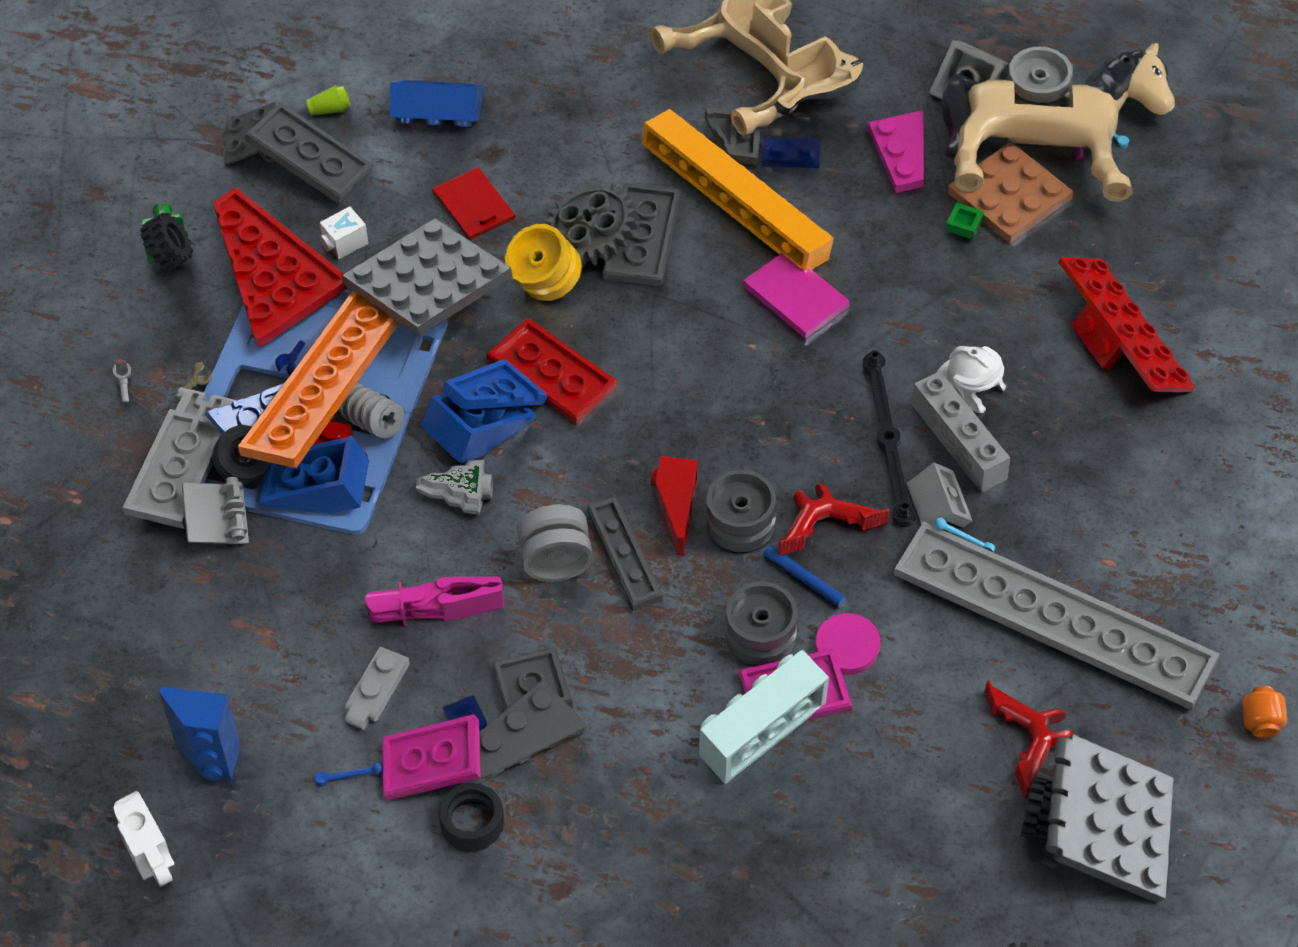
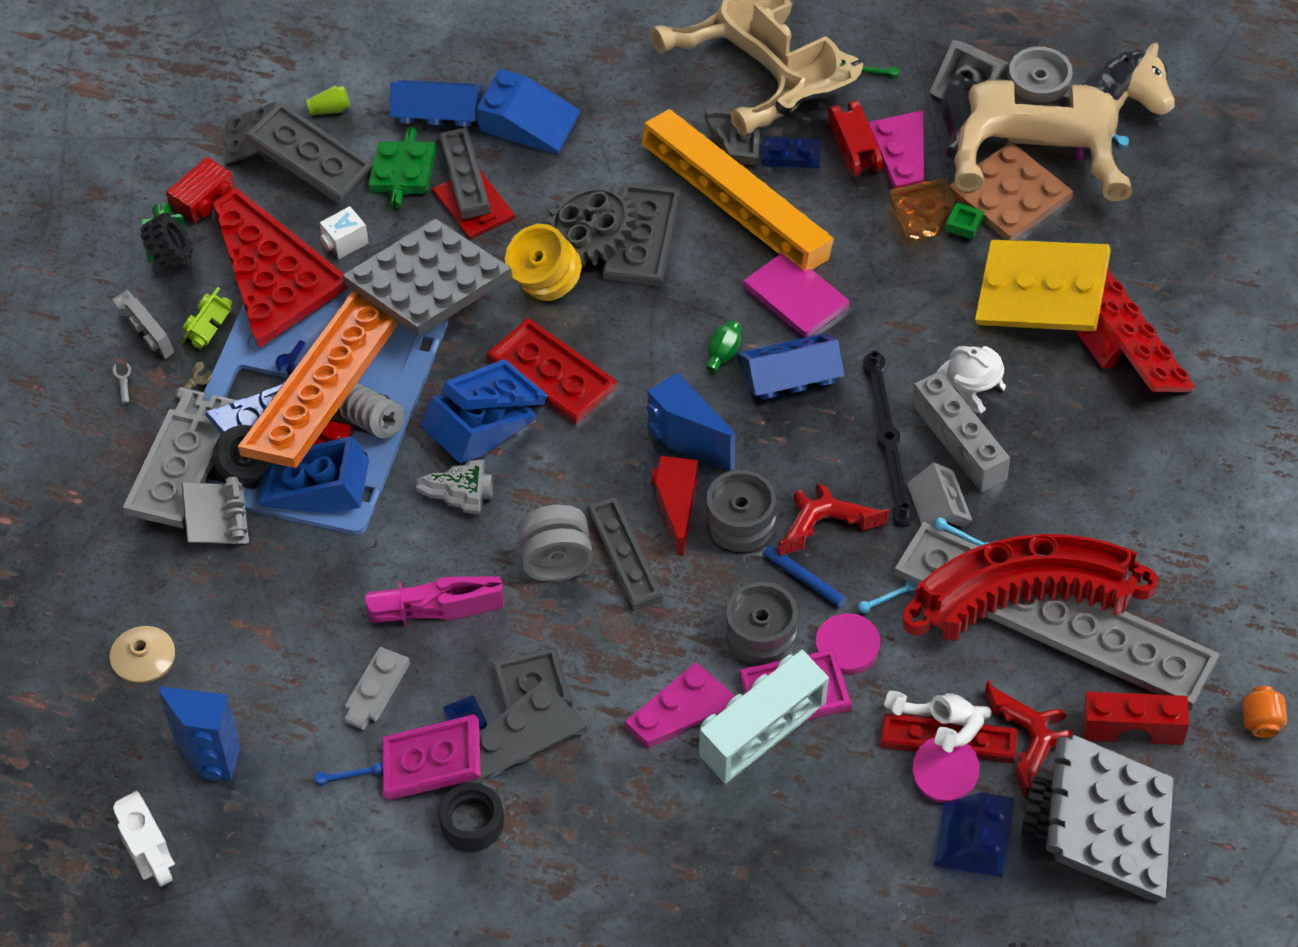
(142, 321): none -> light grey hinge
(146, 664): none -> tan dish
(198, 327): none -> lime hinge
(199, 188): none -> red brick
(402, 167): none -> green plate
(464, 173): none -> dark grey tile
(525, 113): none -> blue slope
(679, 707): none -> dark pink wing
(689, 424): none -> blue slope
(724, 344): none -> green plant
(791, 365): none -> slope
(855, 138): none -> red piece
(864, 606): none -> medium azure hinge
(892, 72): none -> green hinge
(911, 732): none -> red tile
(922, 207): none -> clear orange plate
(944, 774): none -> dark pink tile
(946, 710): none -> white piece
(975, 833): none -> clear blue slope
(1043, 285): none -> yellow plate
(1071, 567): none -> red gear
(1110, 714): none -> red arch

